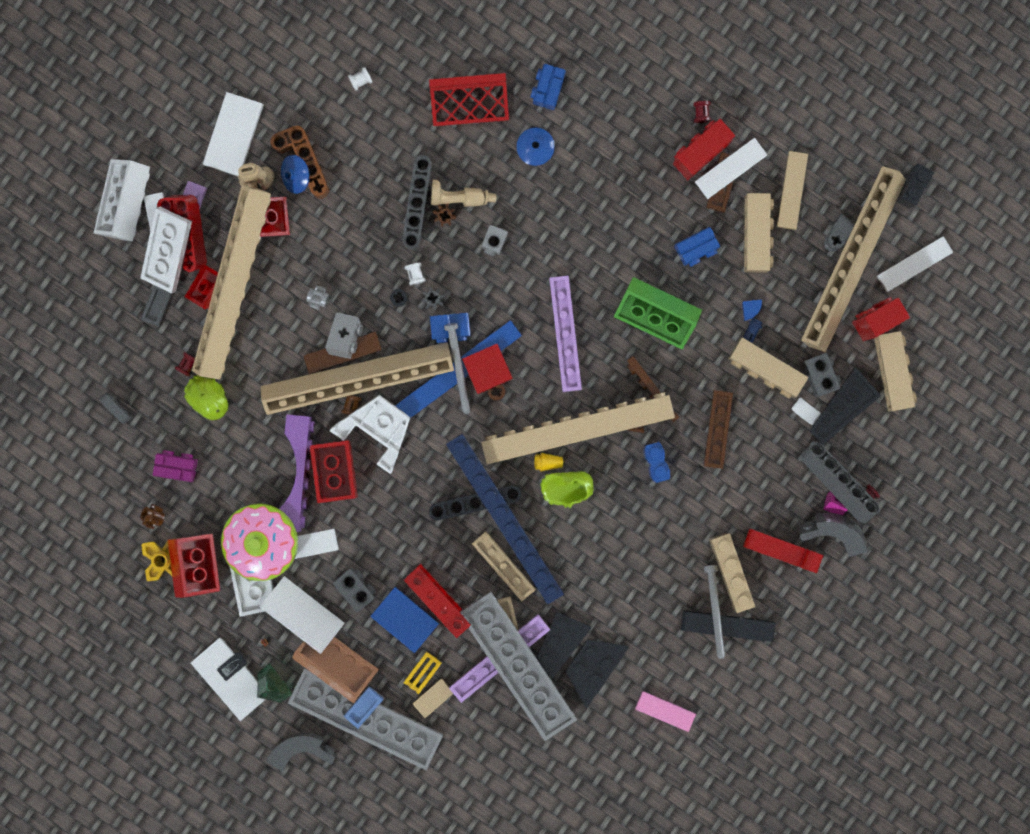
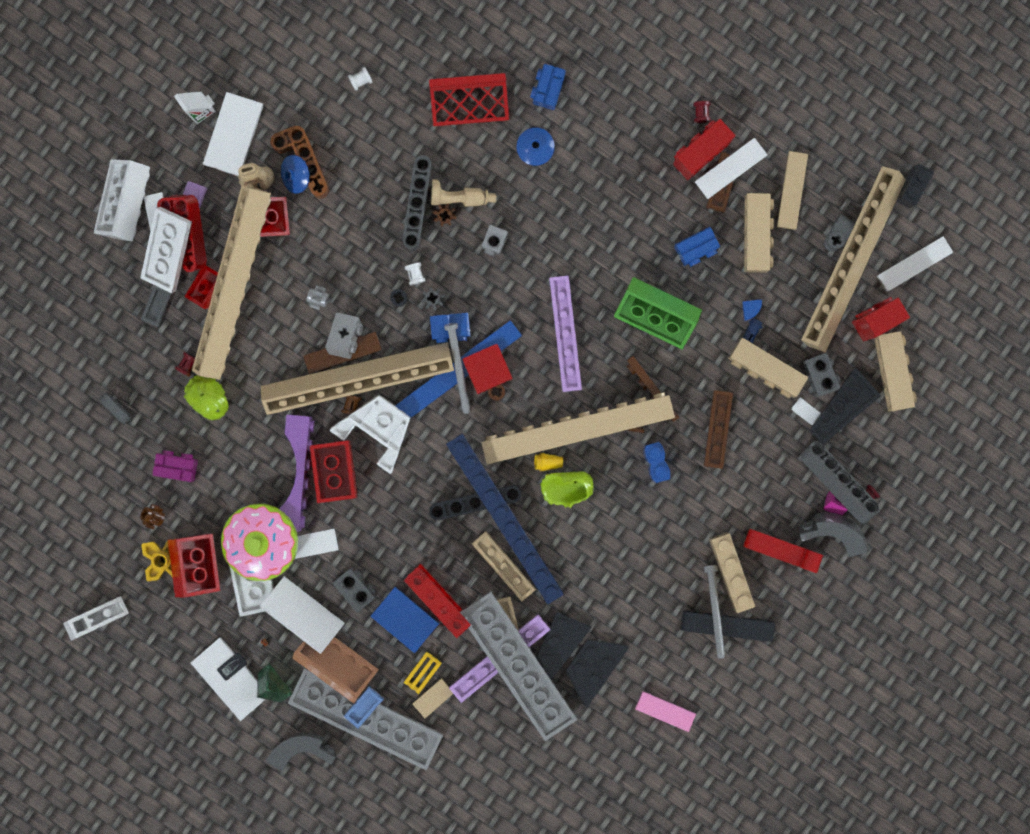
(95, 618): none -> white slope
(196, 105): none -> white slope

